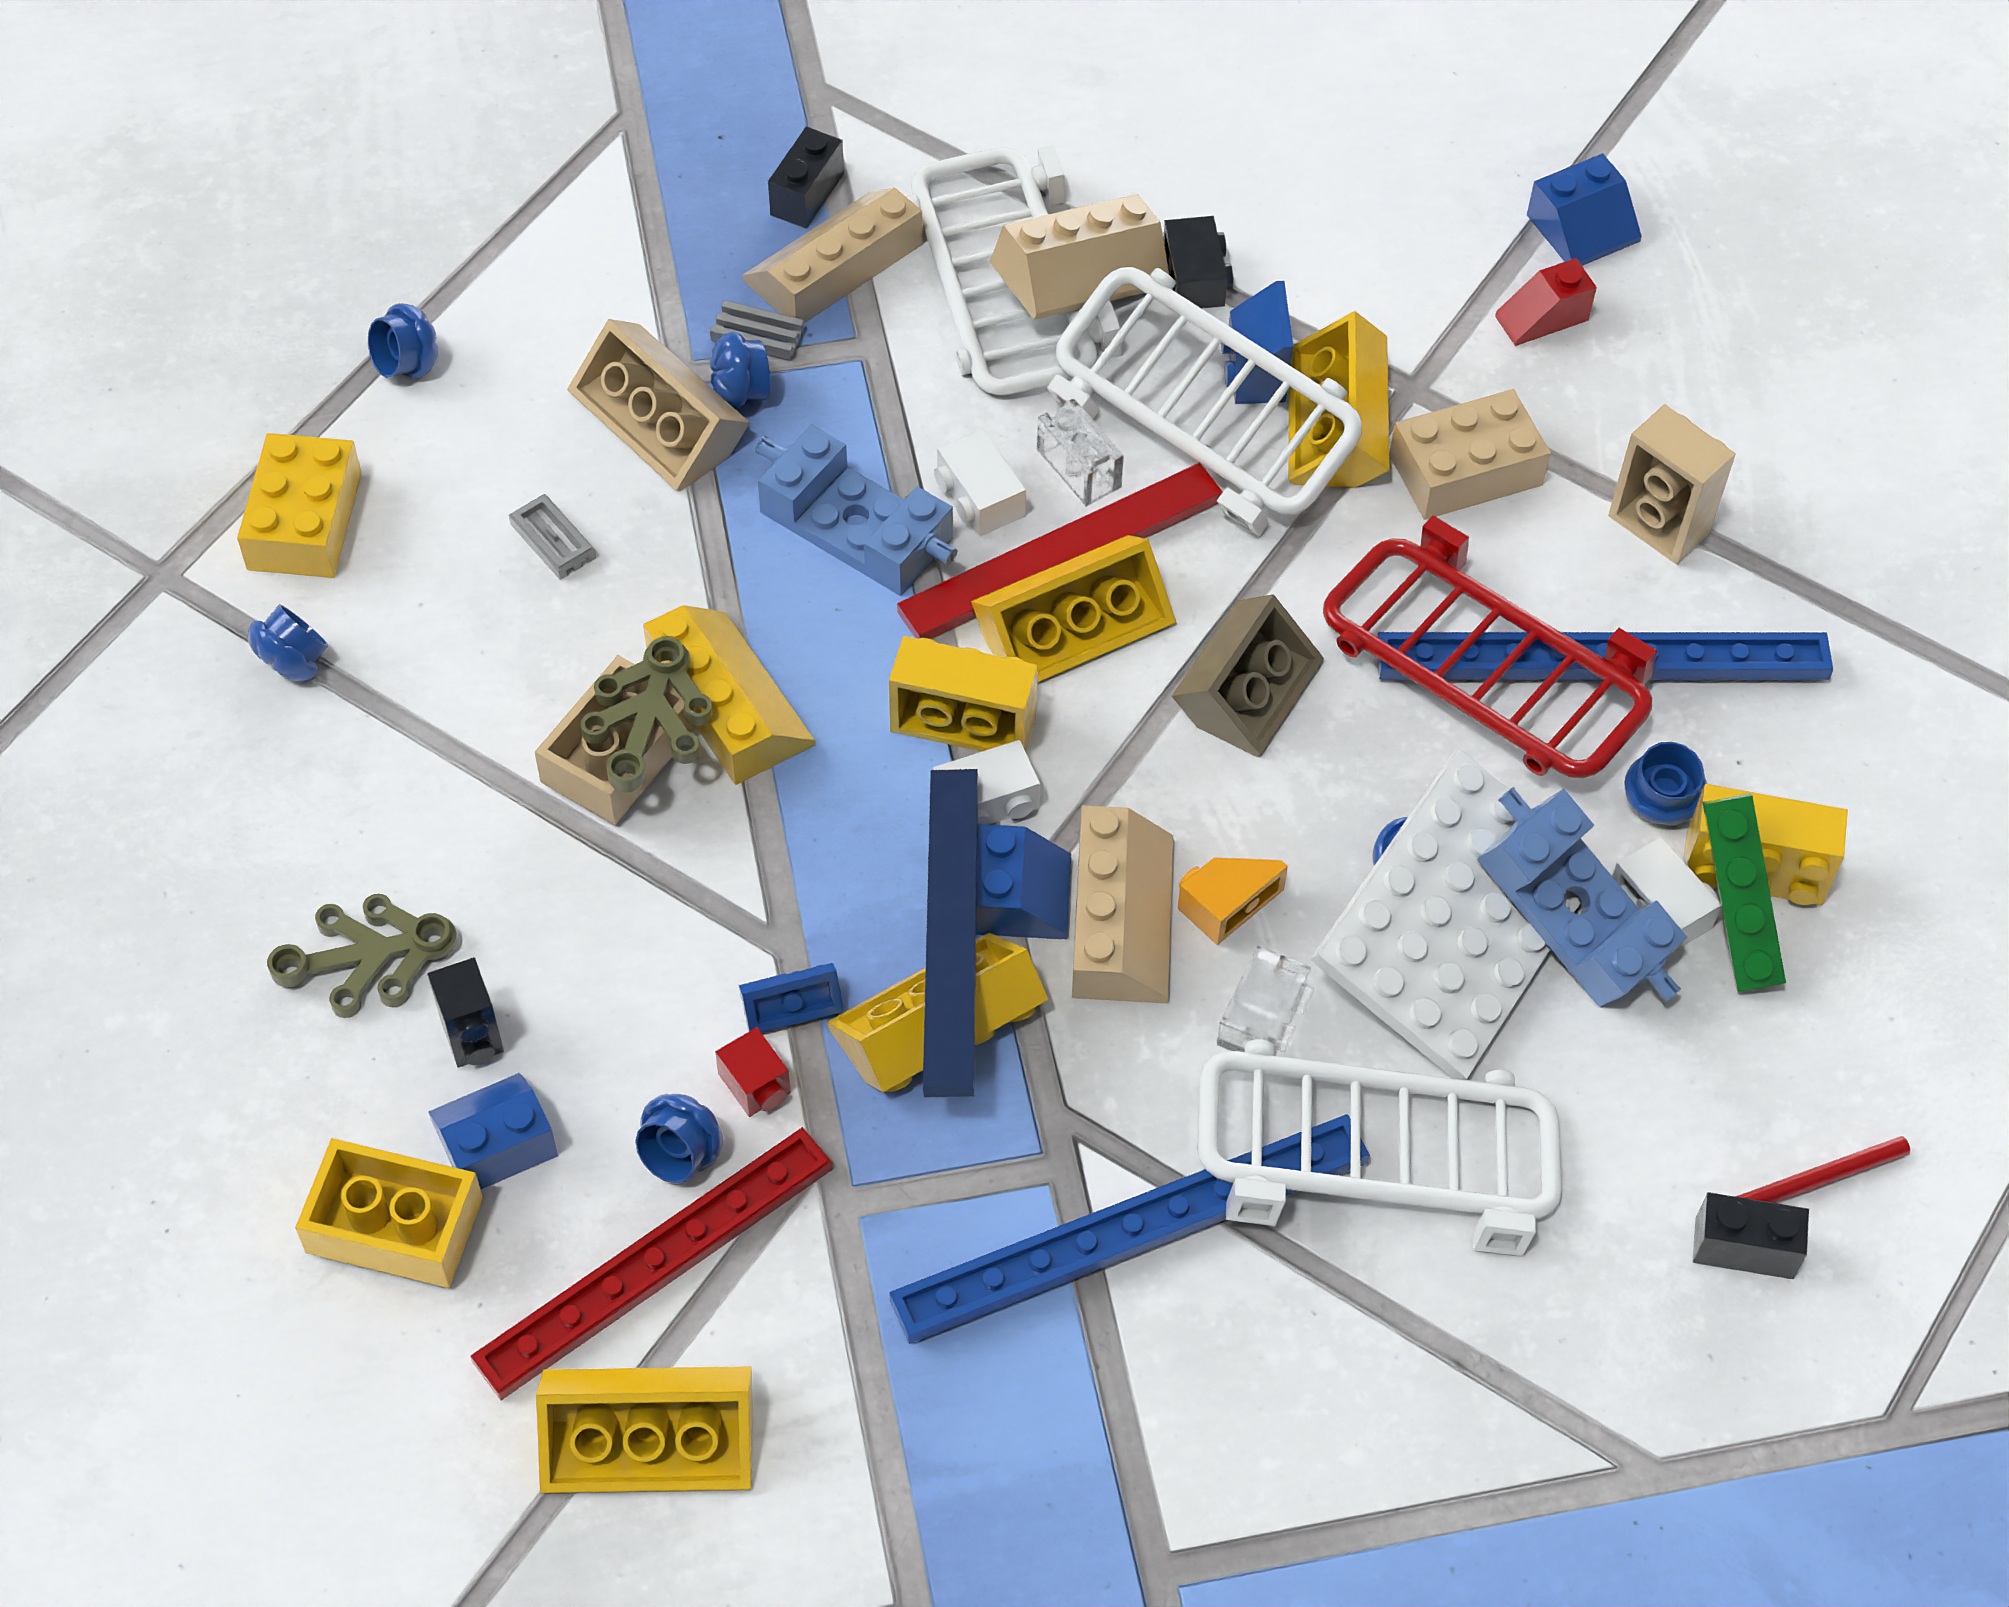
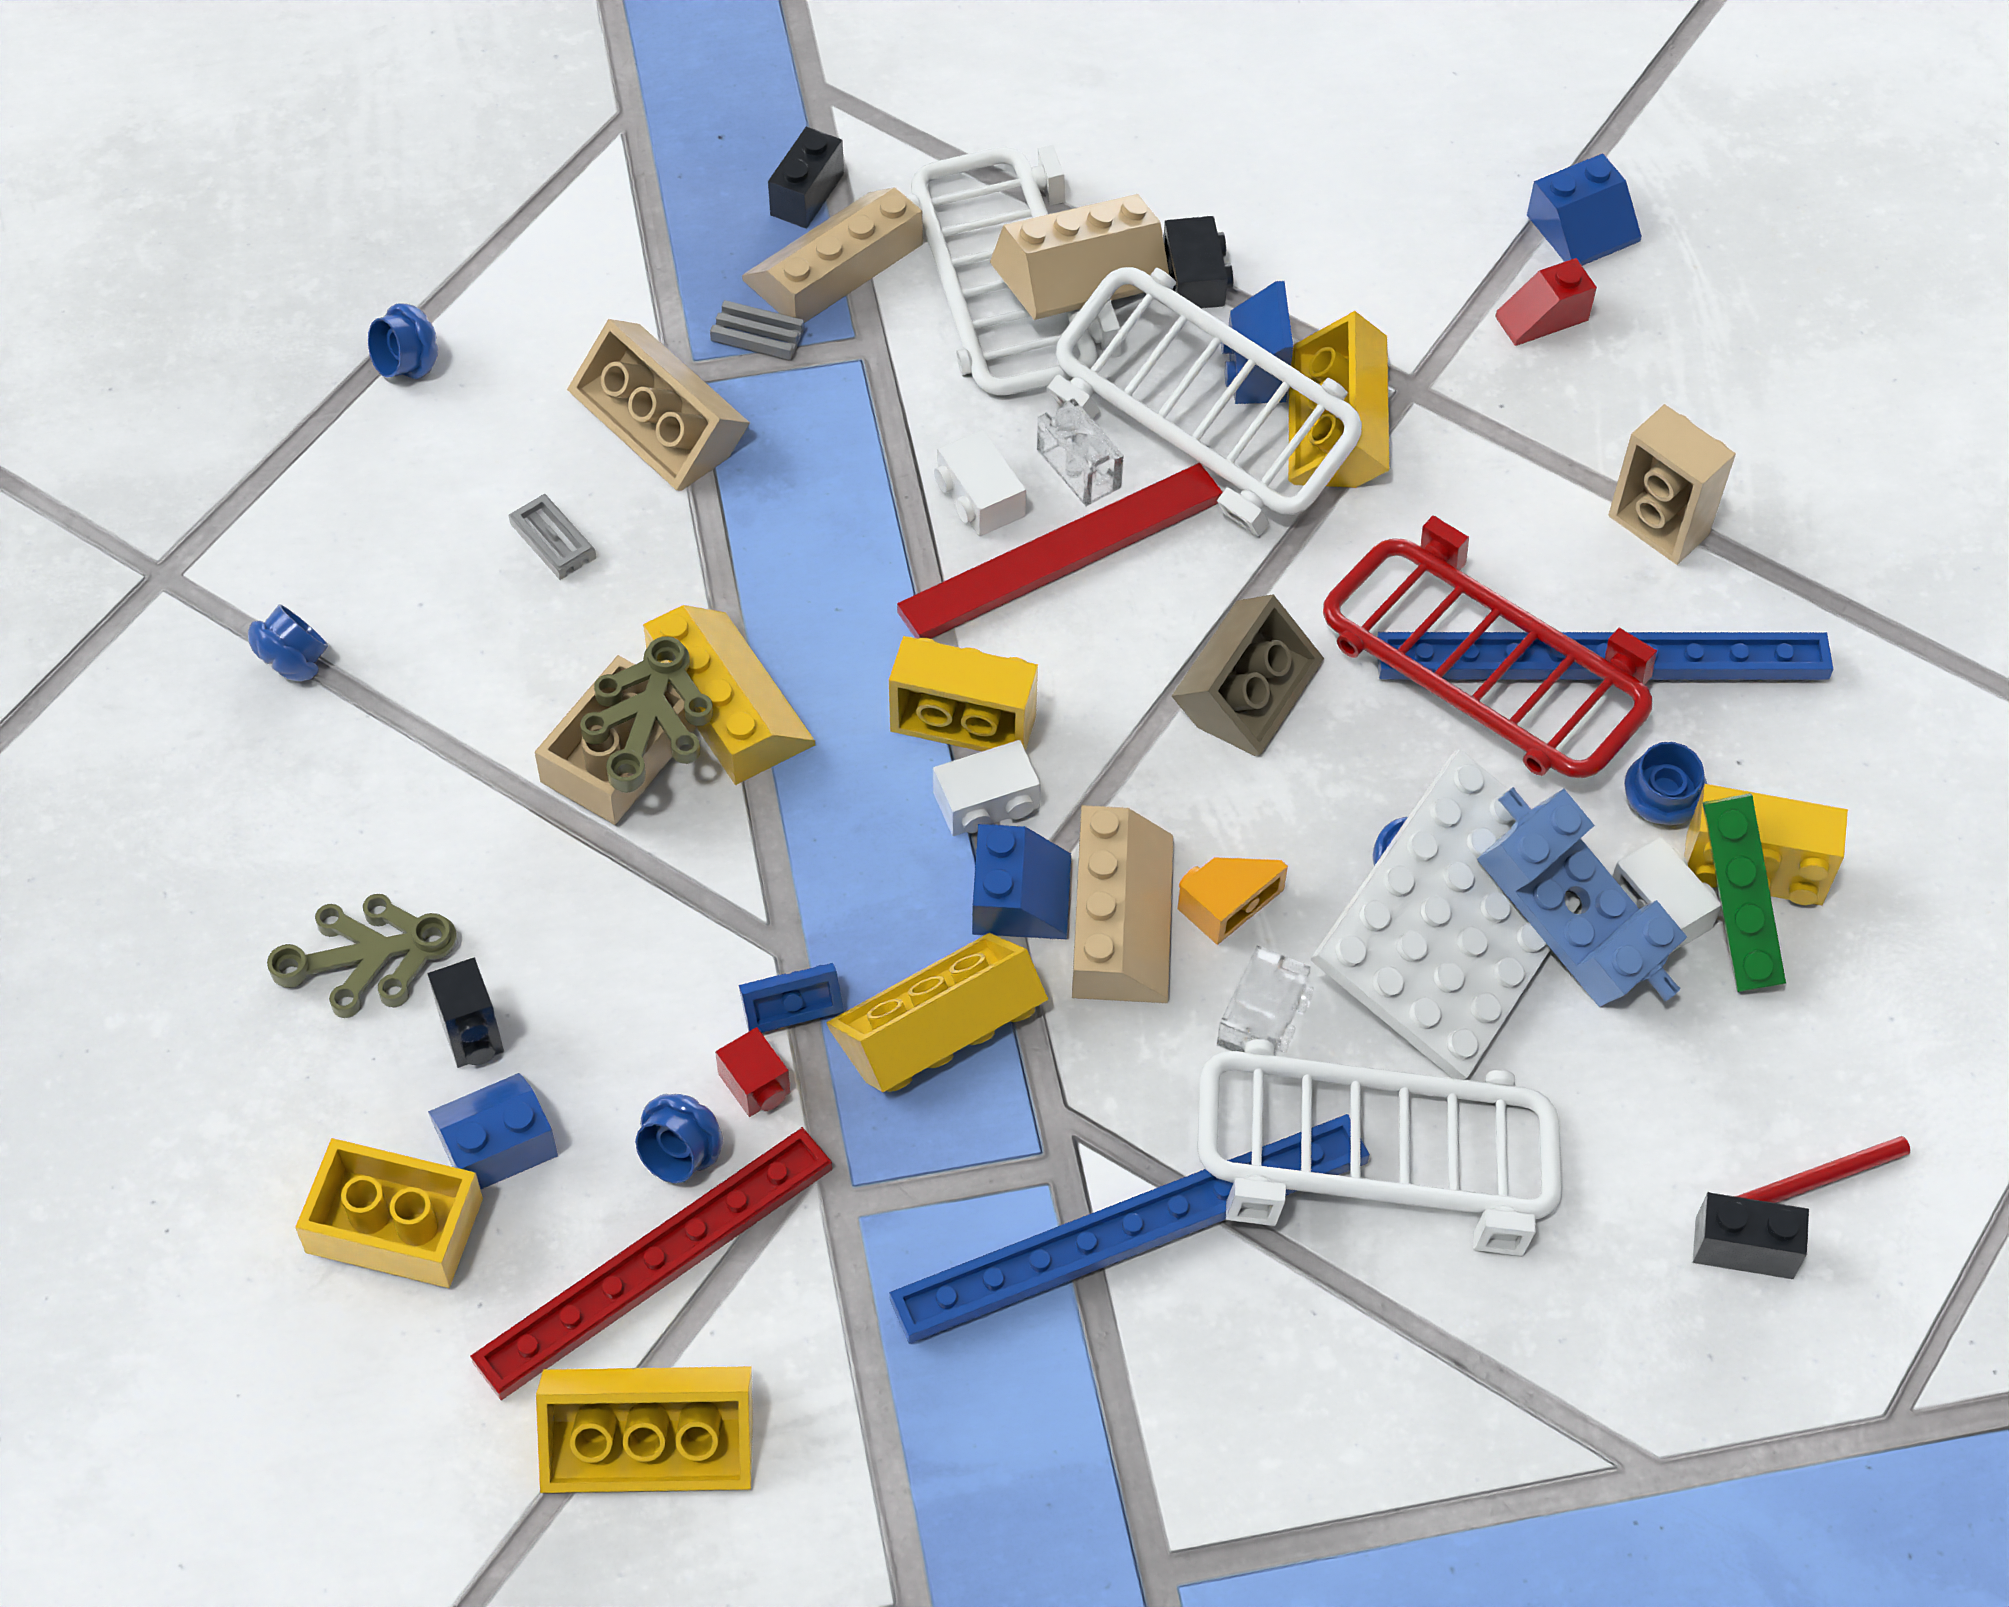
(299, 505): yellow brick -> none
(740, 369): blue piece -> none
(815, 493): medium blue brick -> none
(951, 935): dark blue tile -> none
(1078, 608): yellow slope -> none
(1469, 454): tan brick -> none

